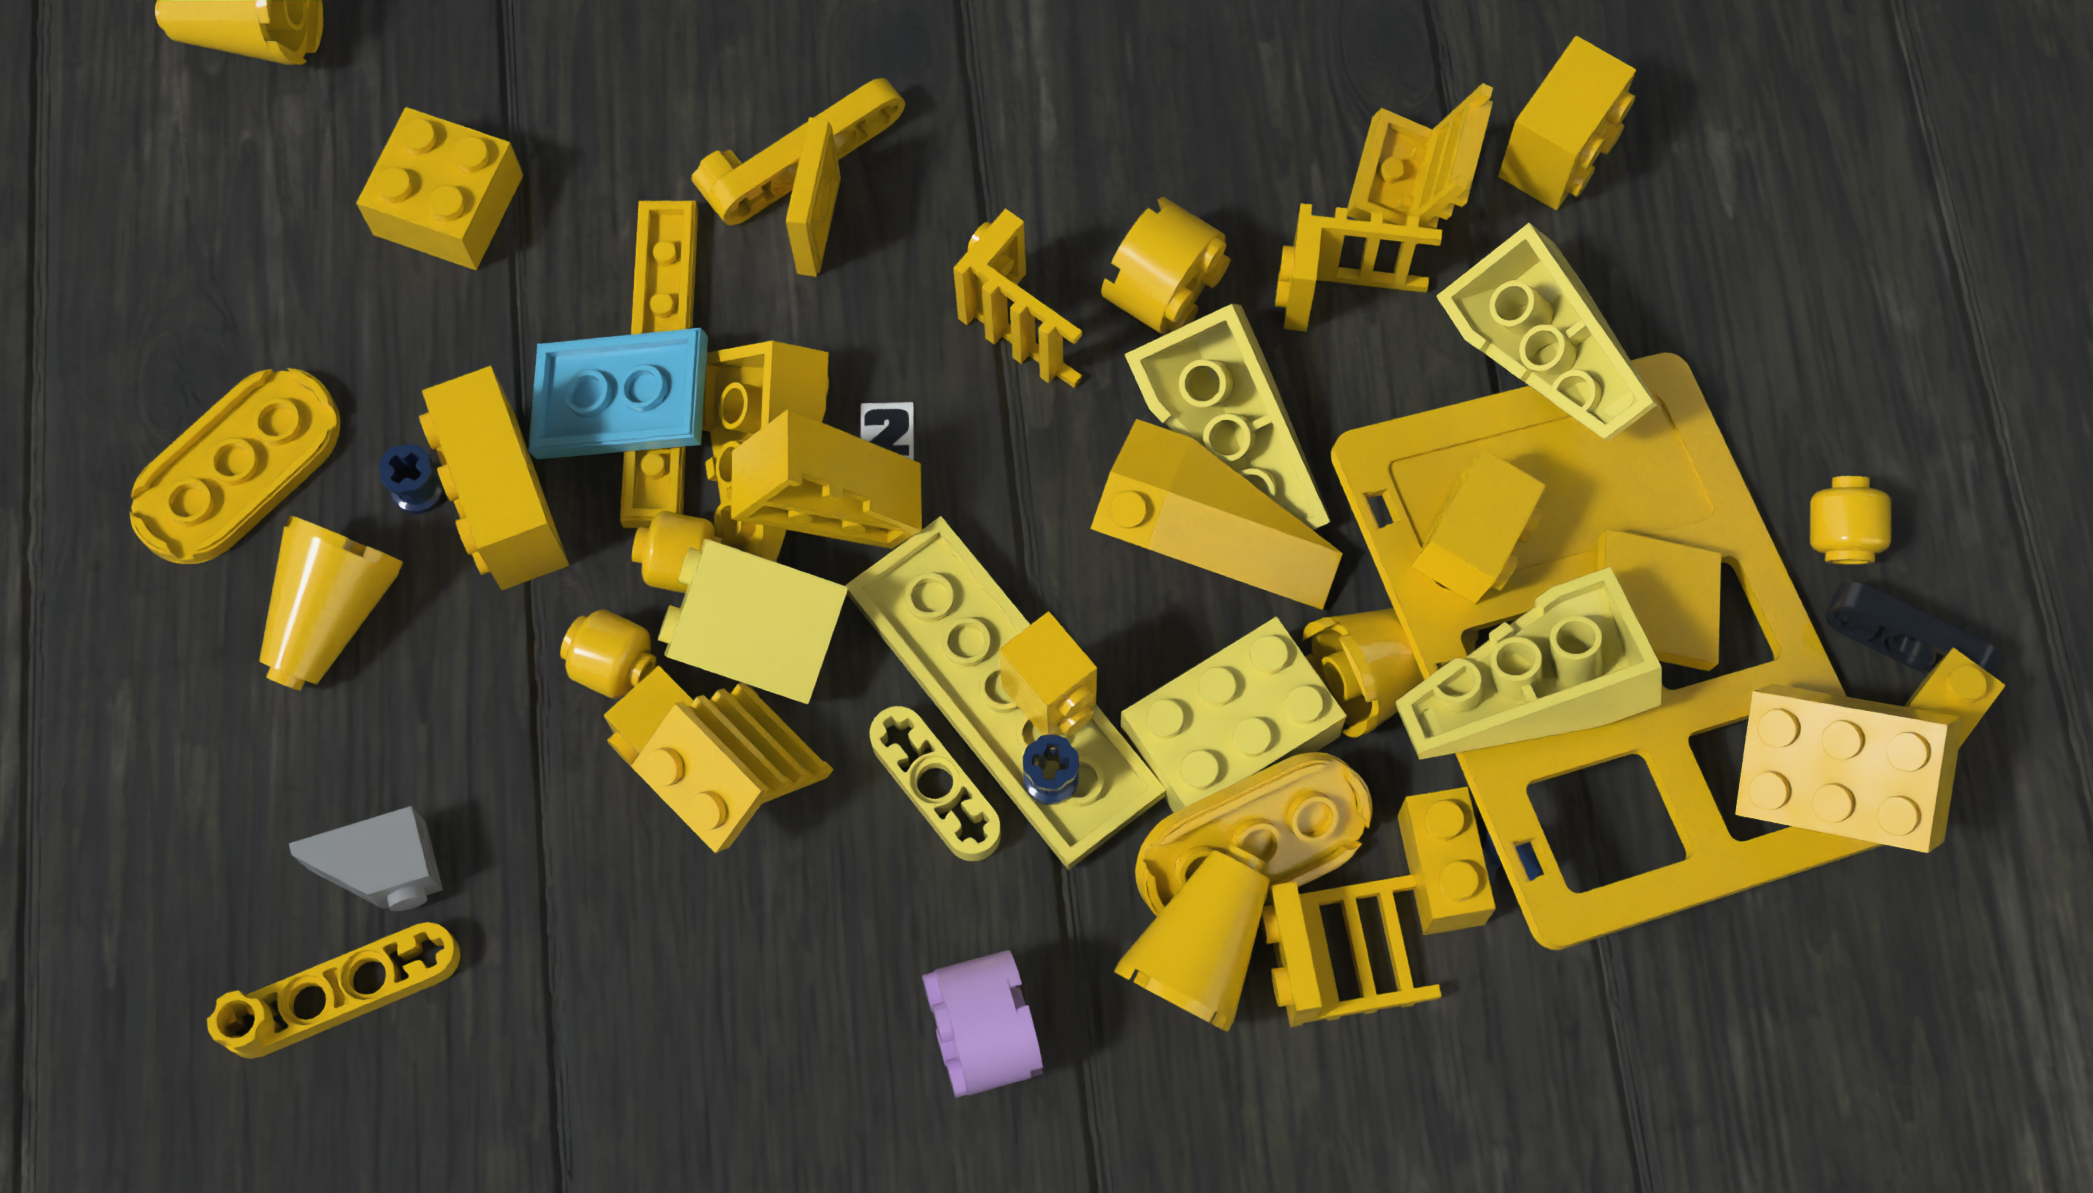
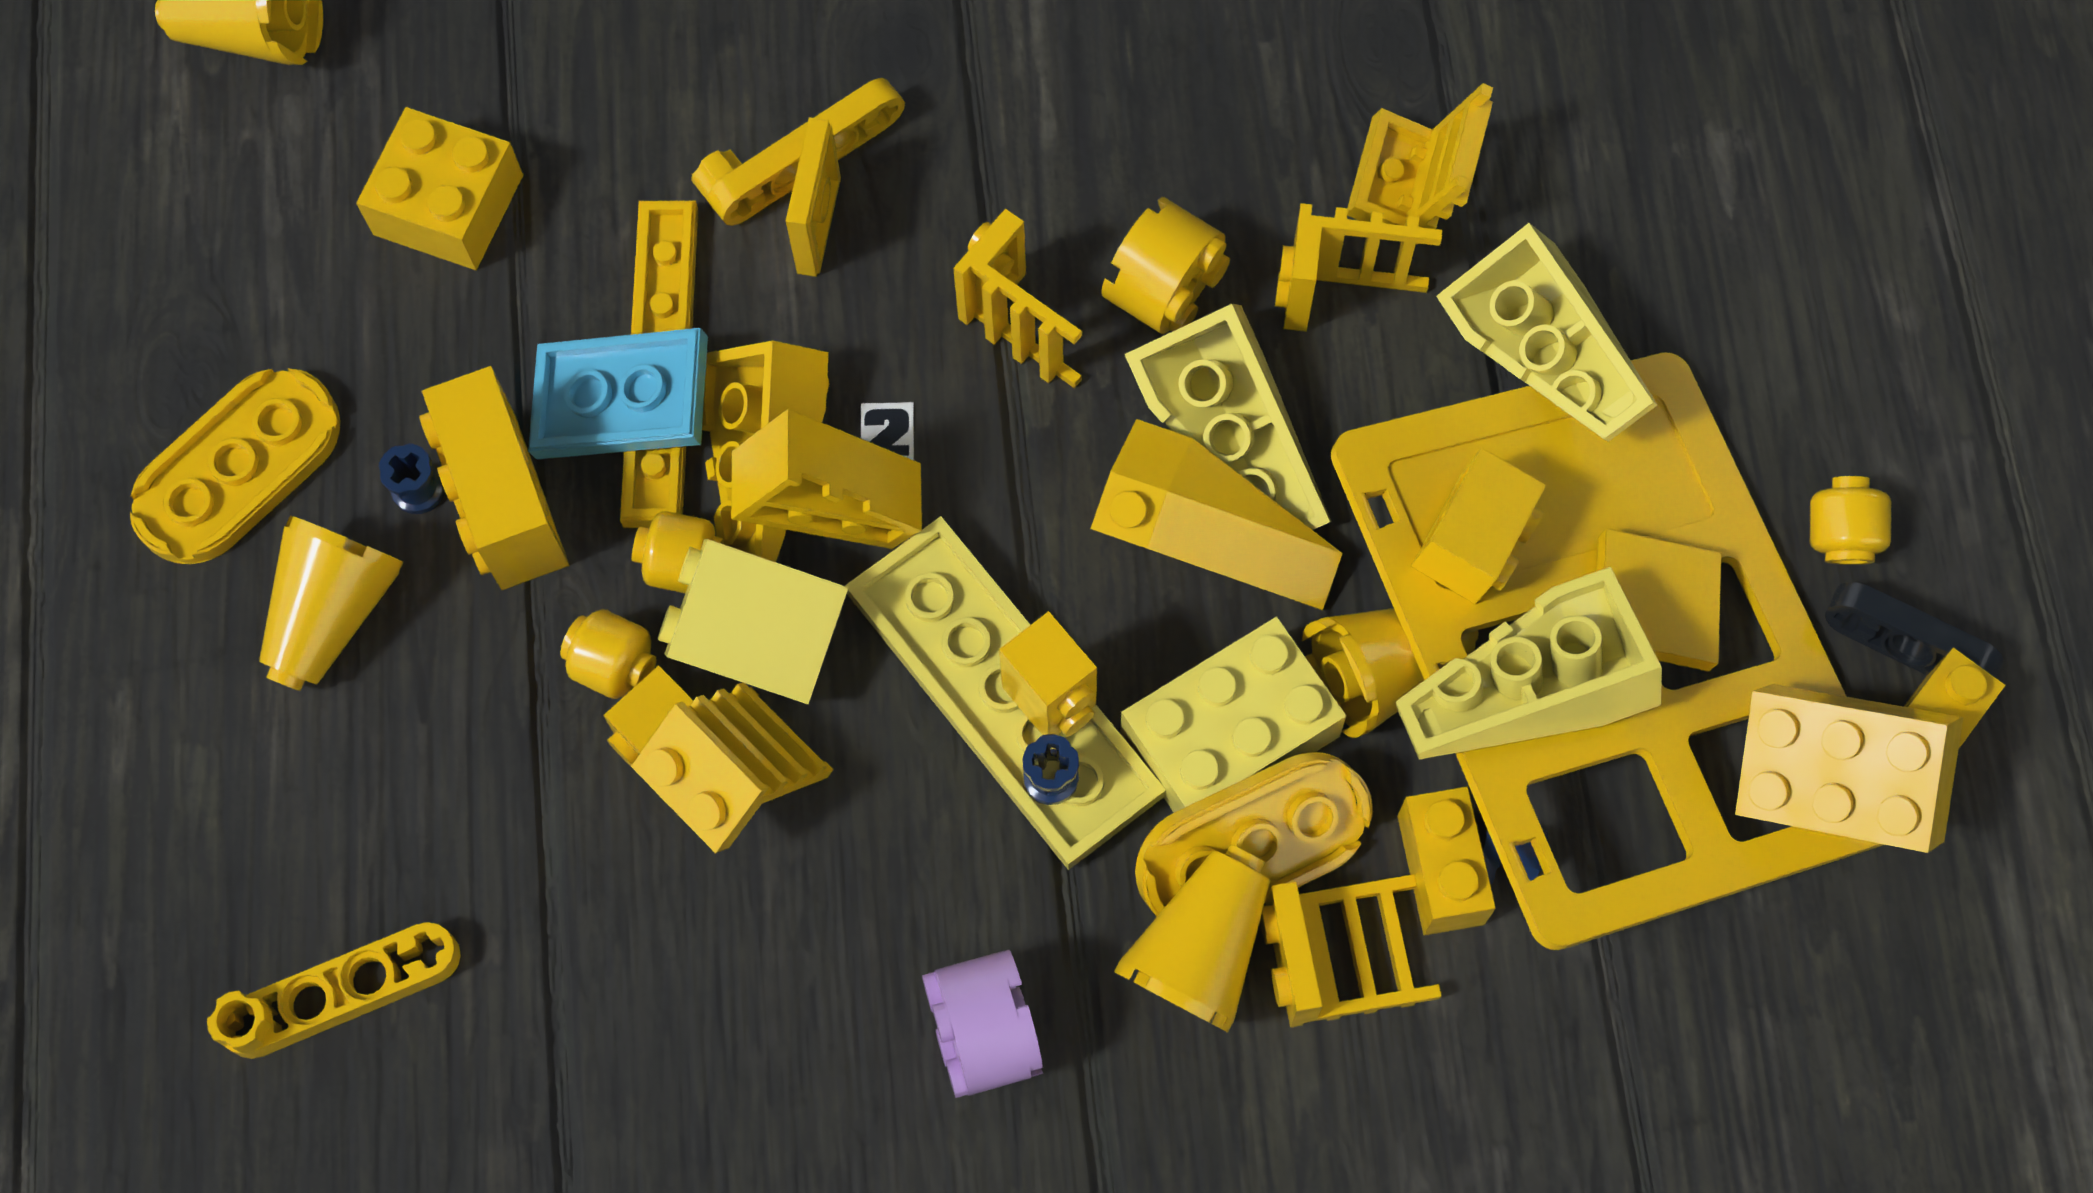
(377, 859): light grey slope -> none
(921, 738): light yellow beam -> none
(1568, 124): yellow brick -> none

